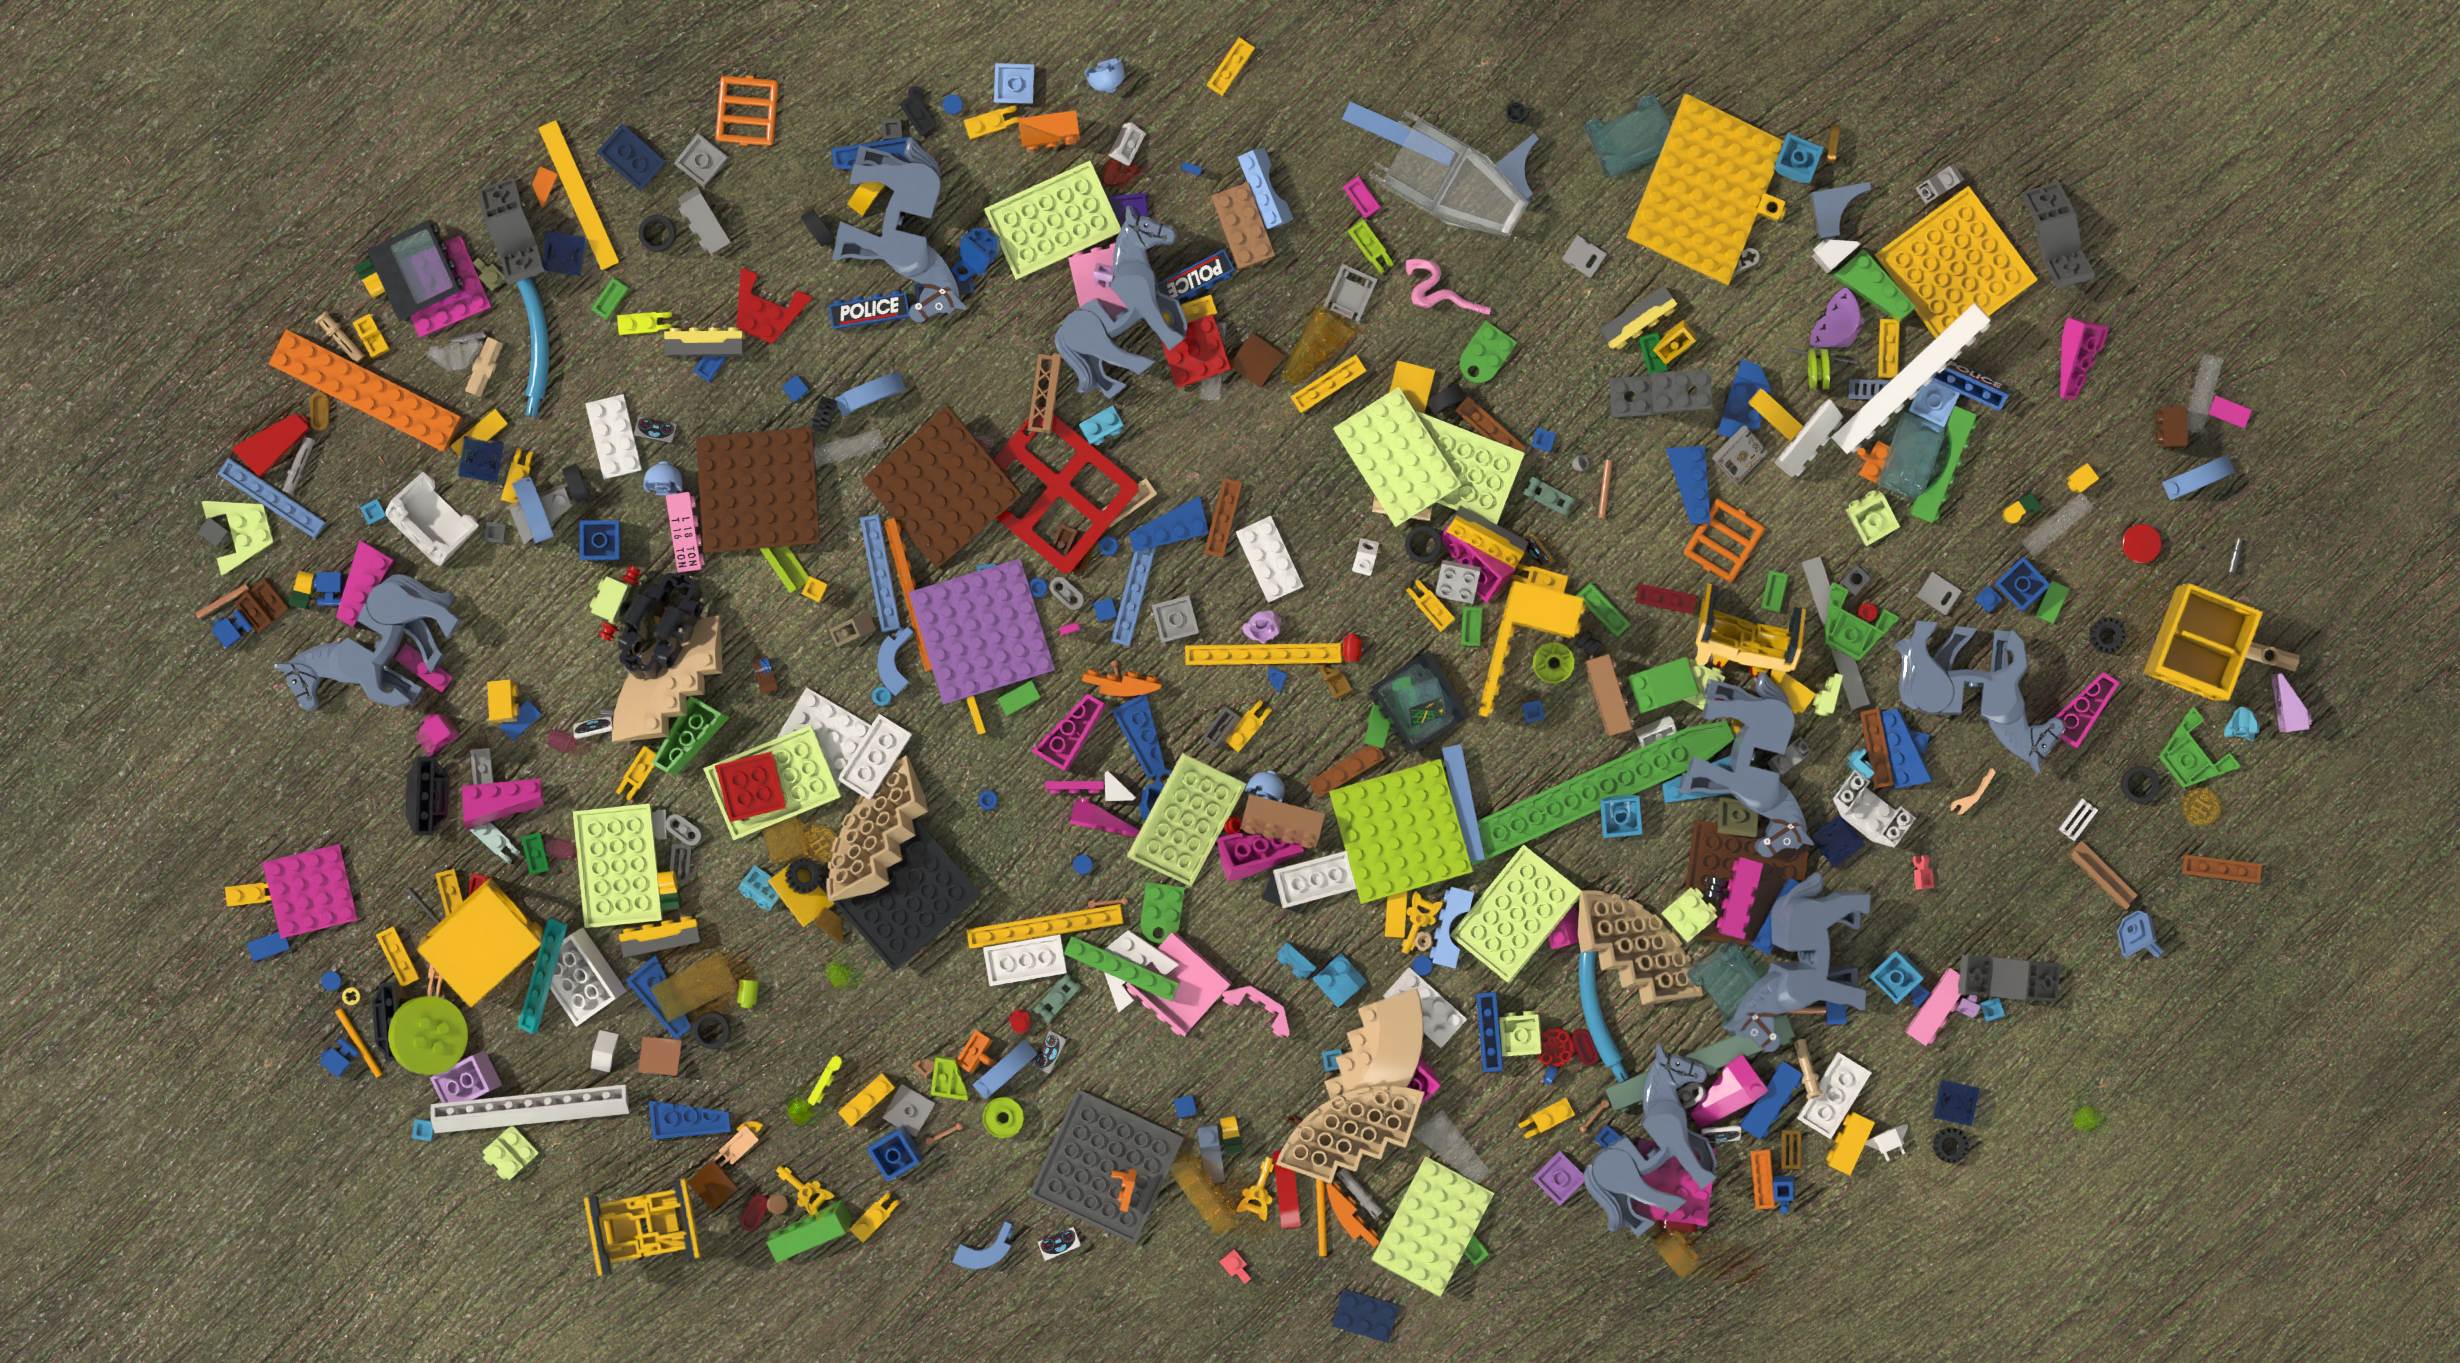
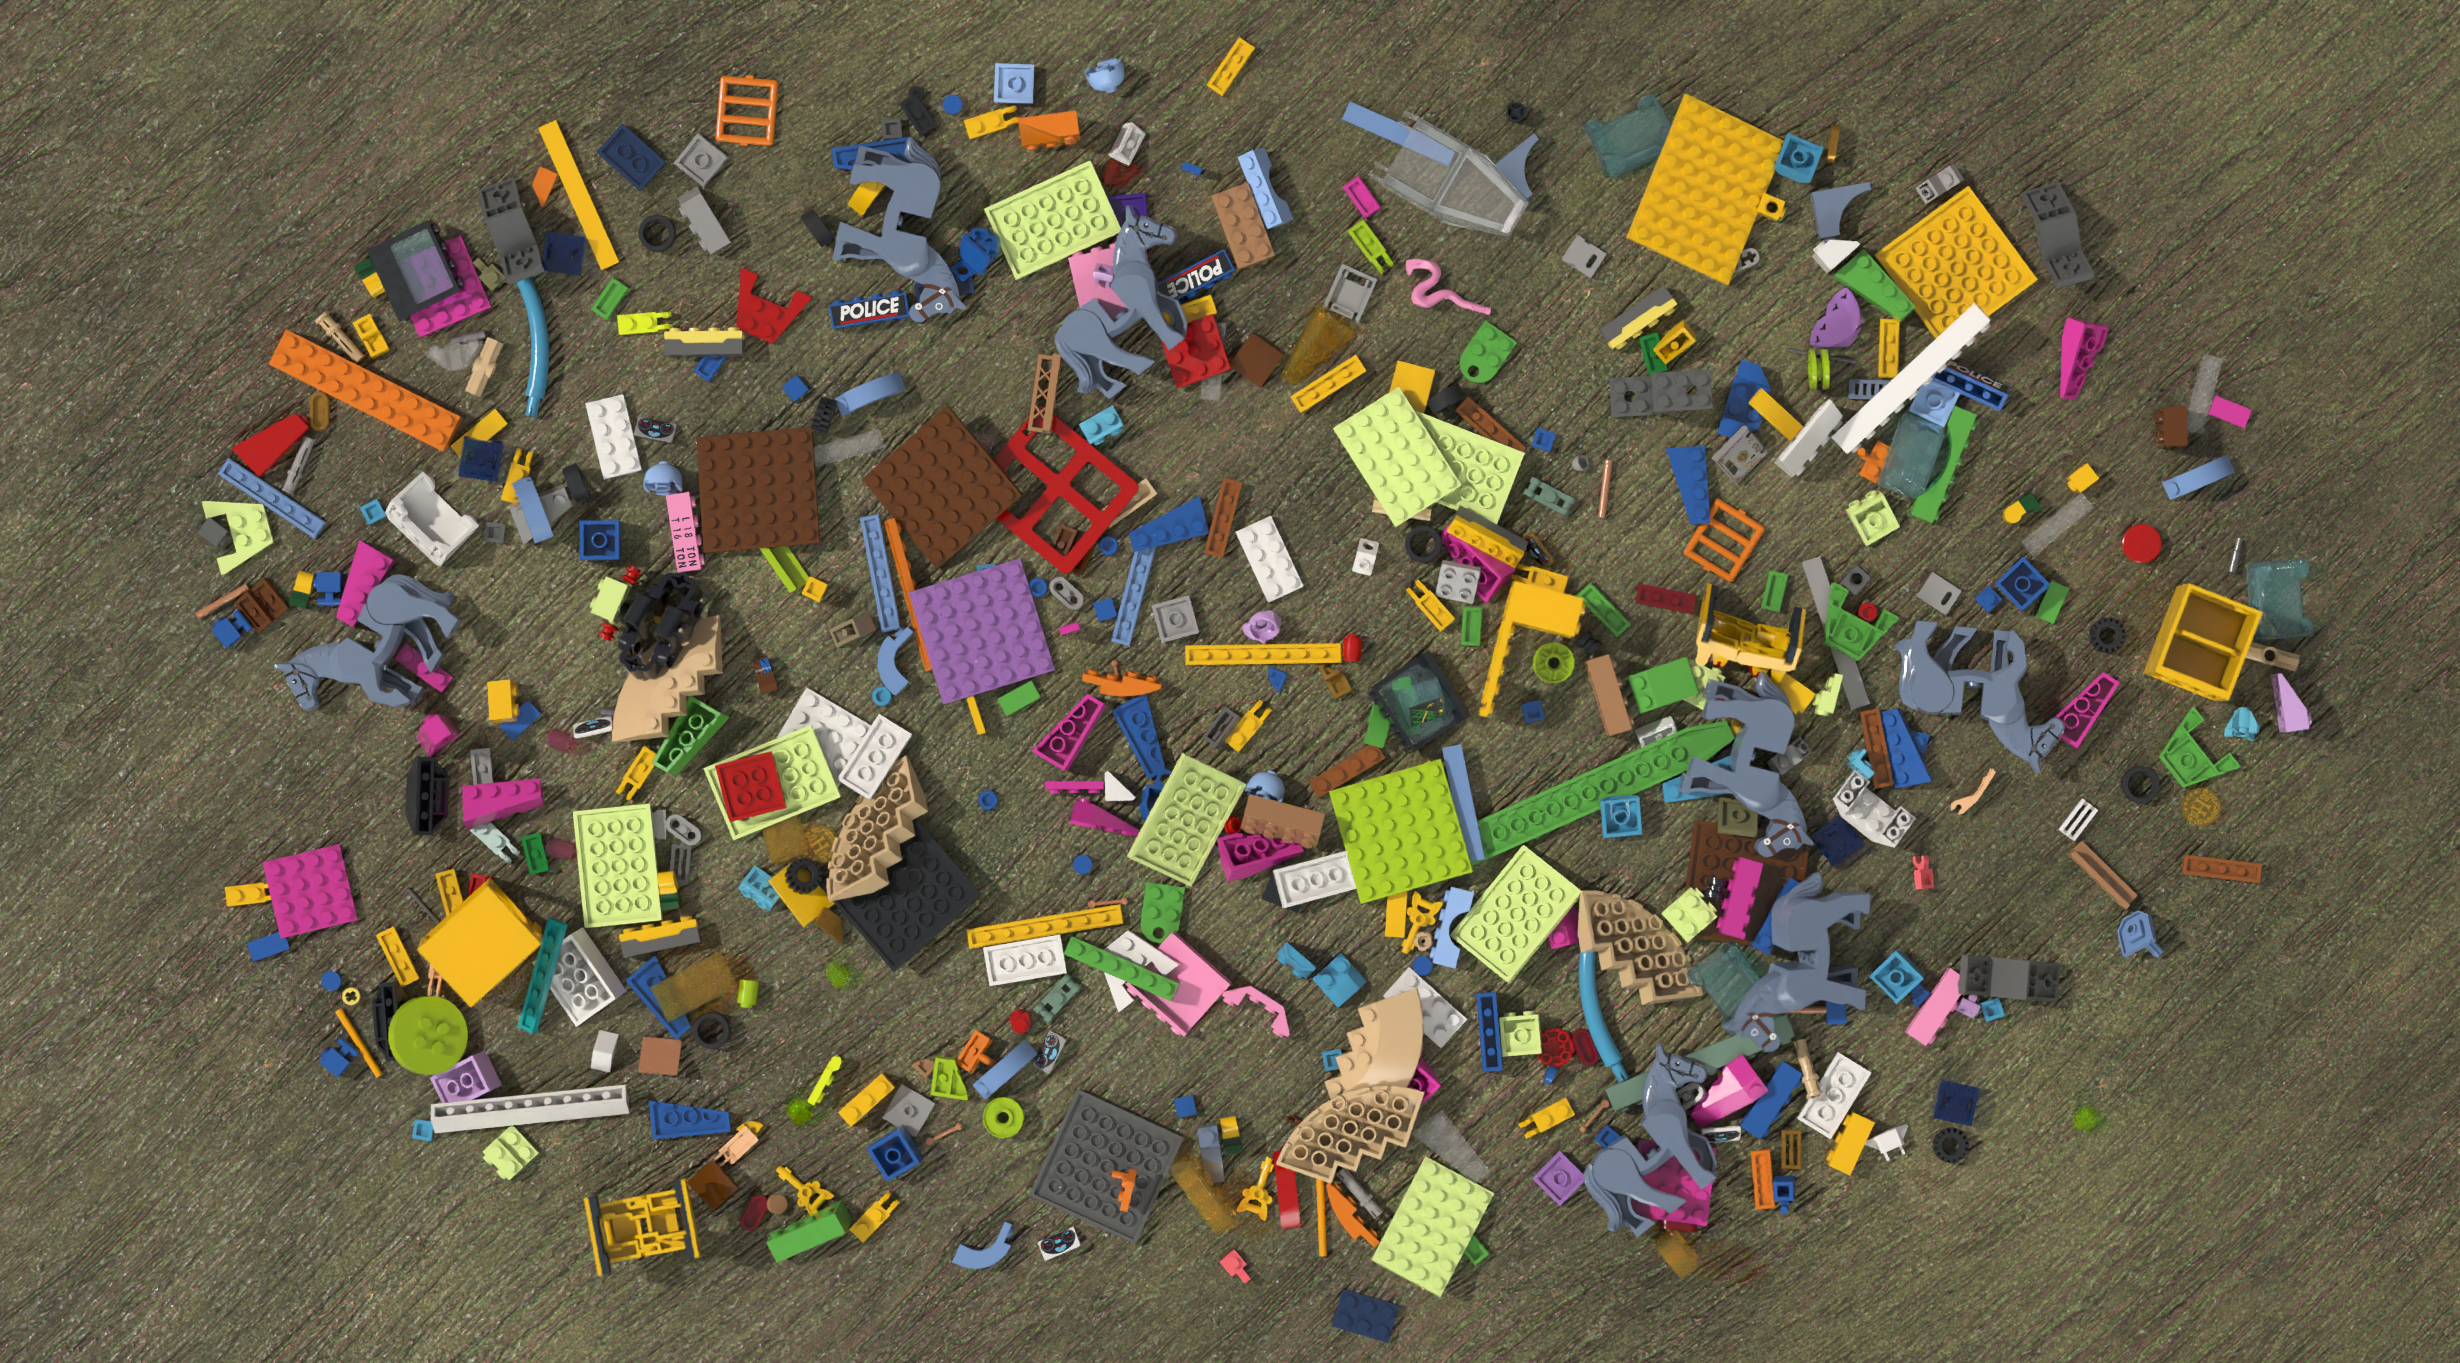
(2277, 593): none -> clear light blue windscreen

